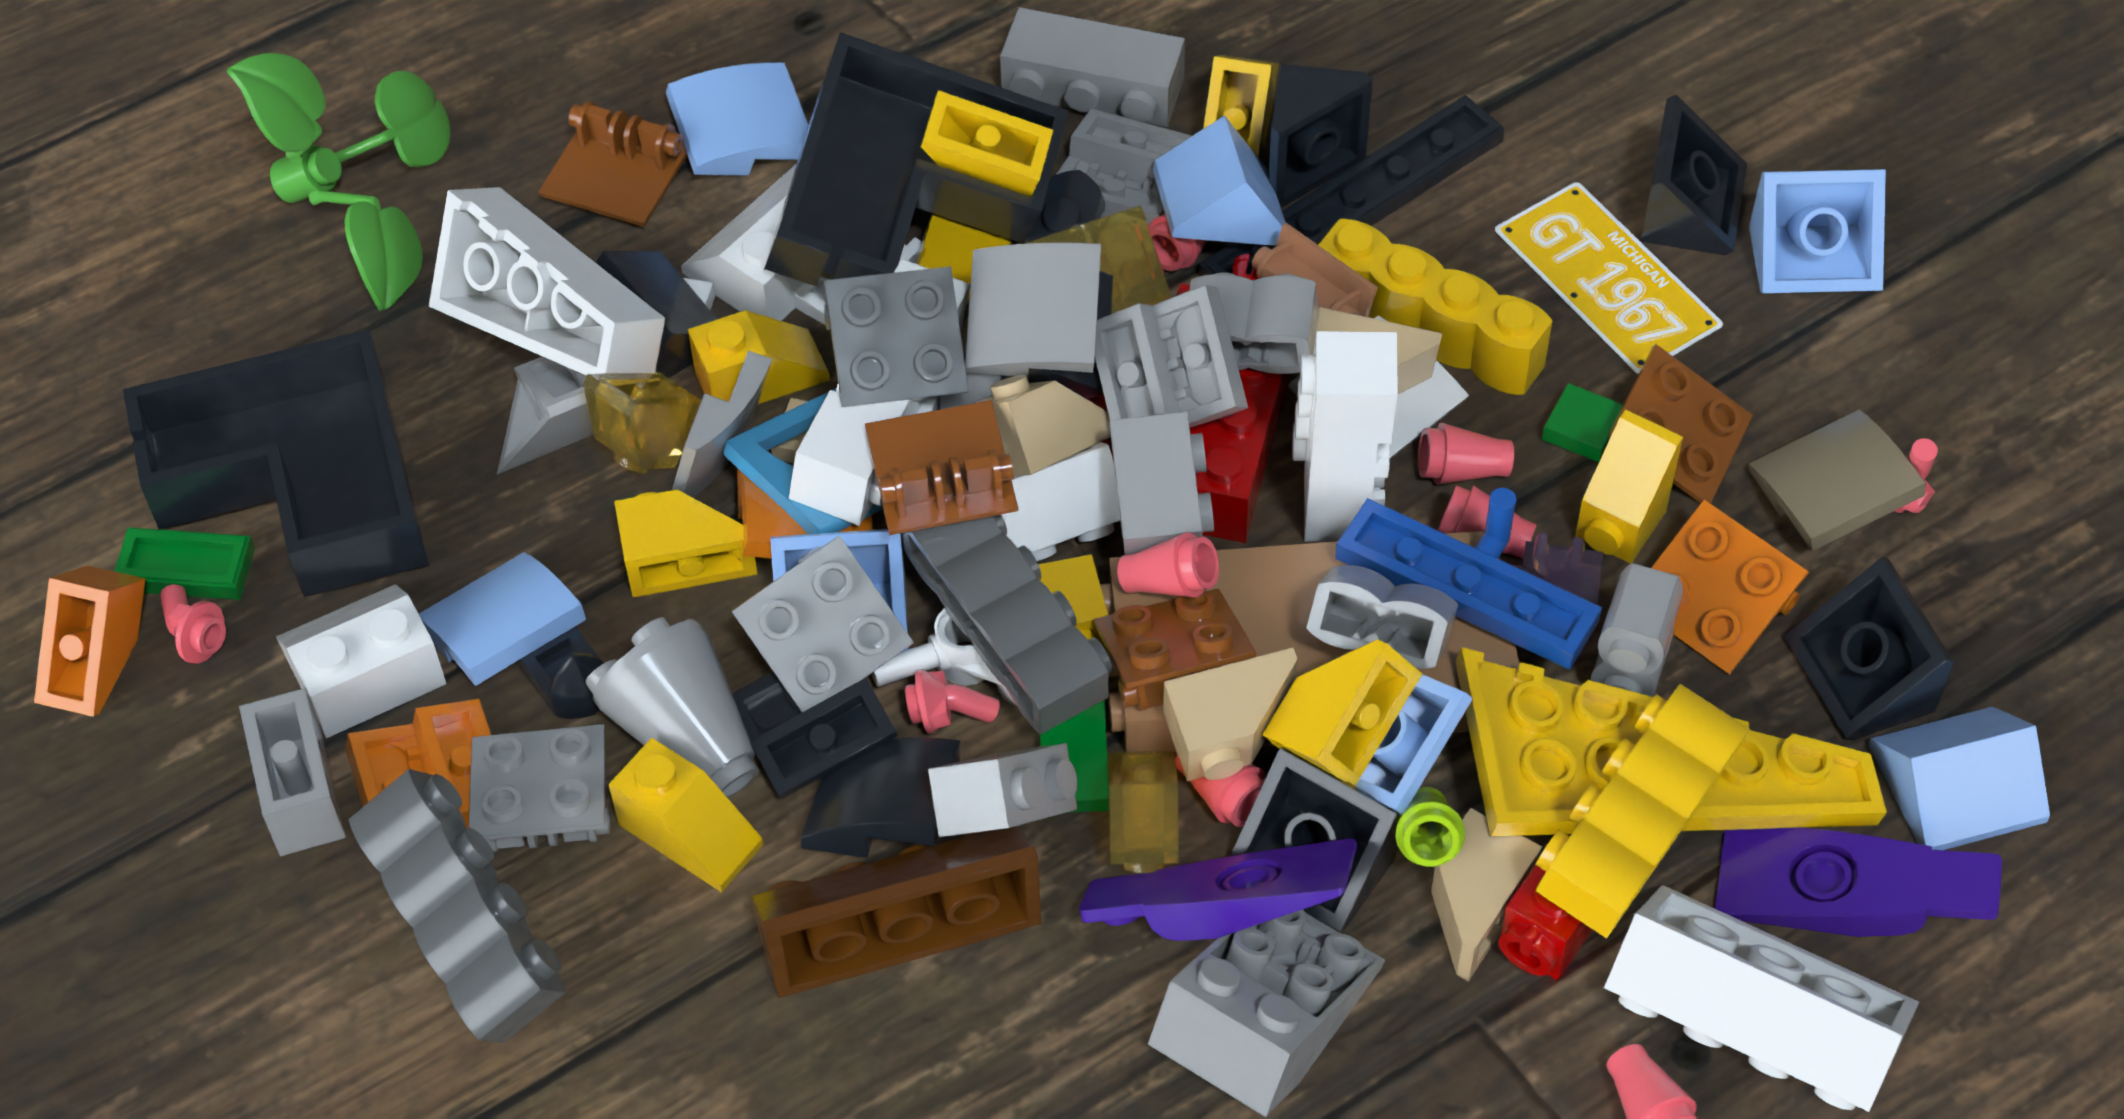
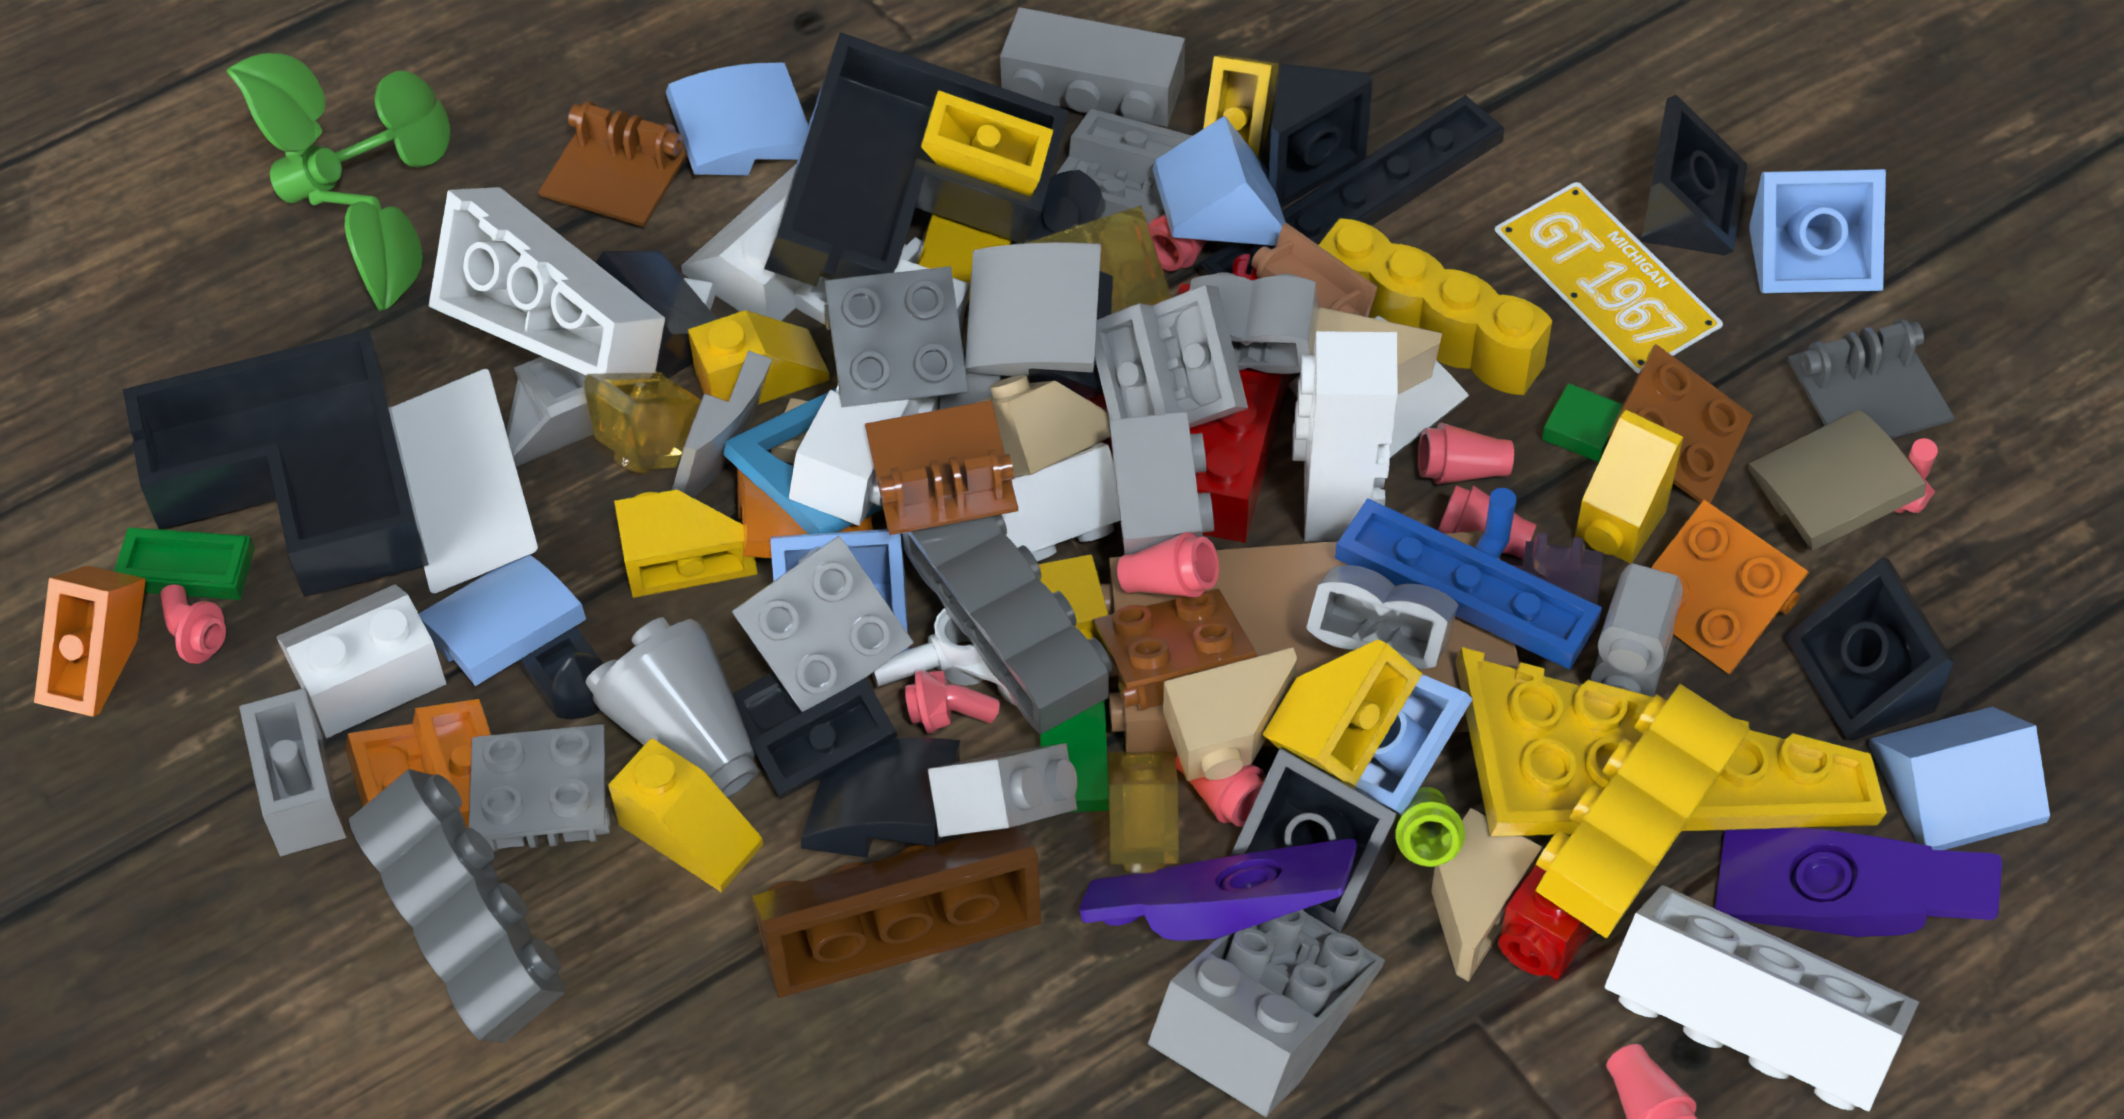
(463, 481): none -> white sticker
(1874, 375): none -> dark grey hinge

